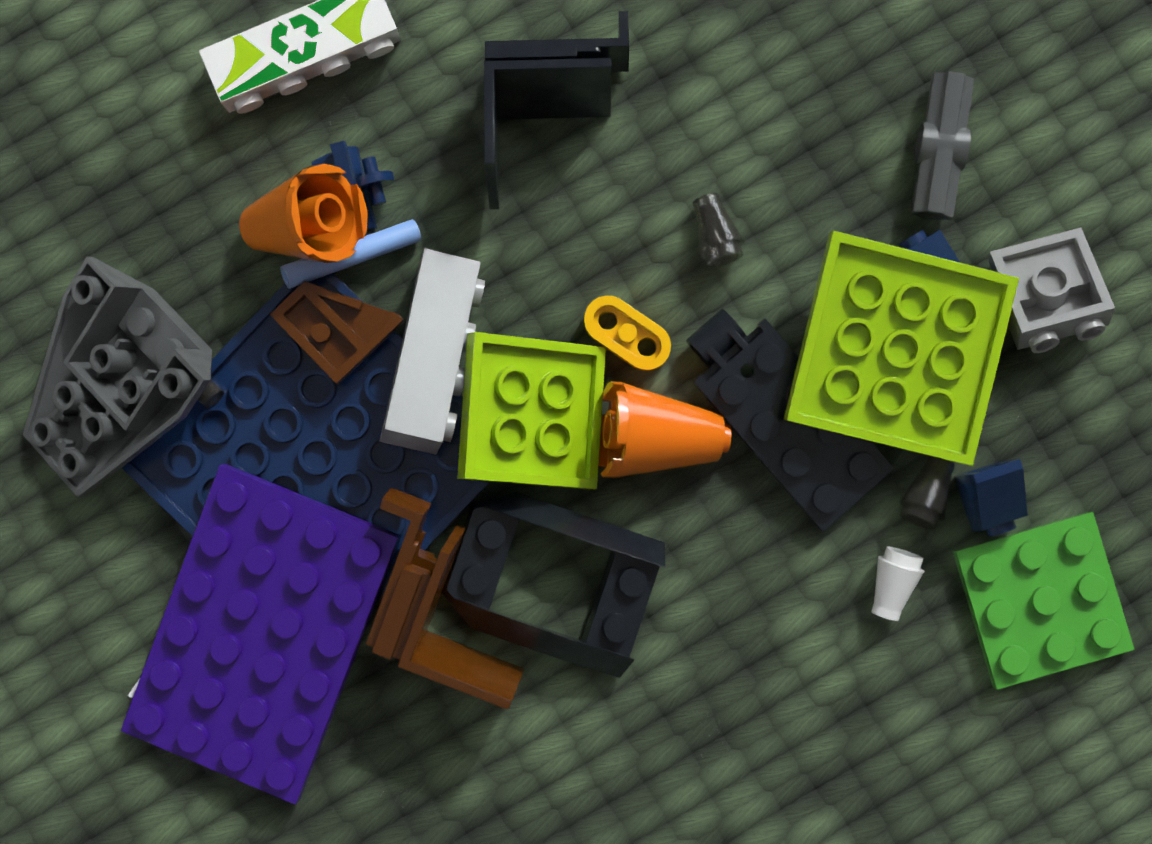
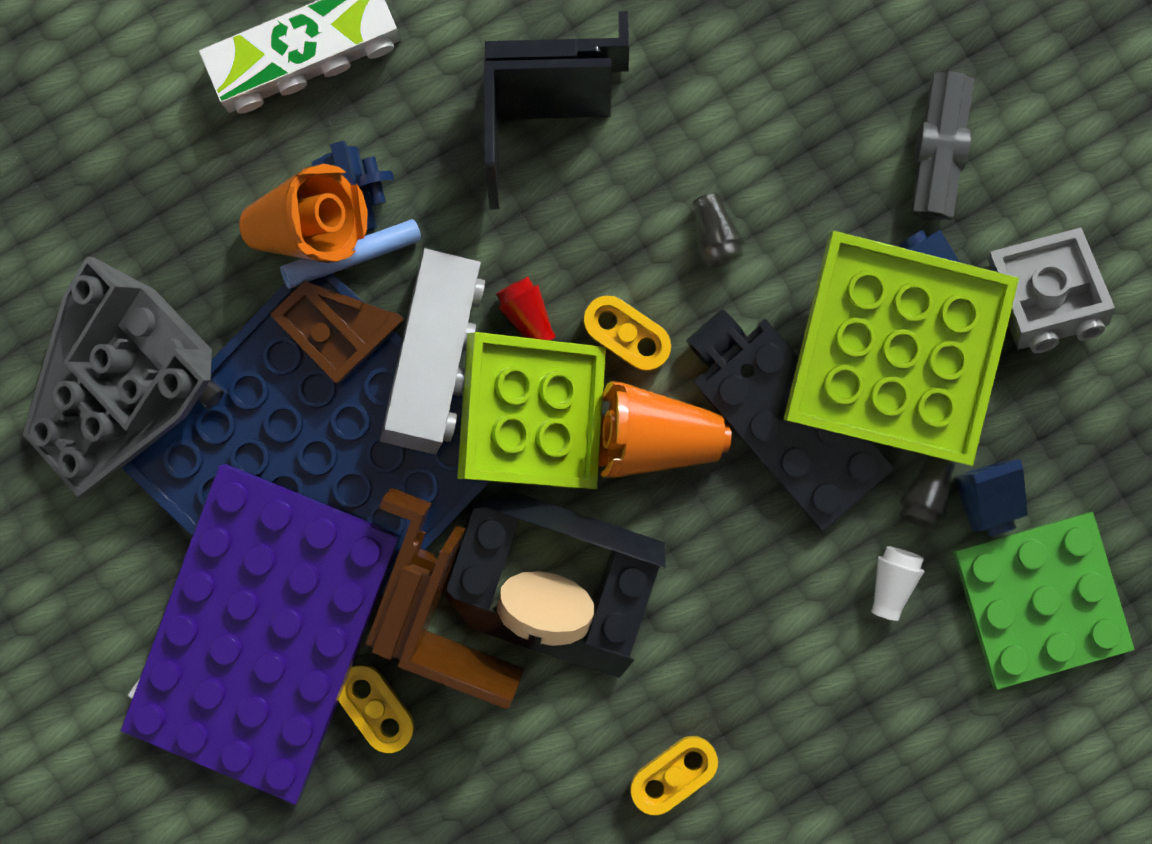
(372, 710): none -> yellow plate
(525, 309): none -> red cone
(545, 607): none -> tan tile
(675, 776): none -> yellow plate

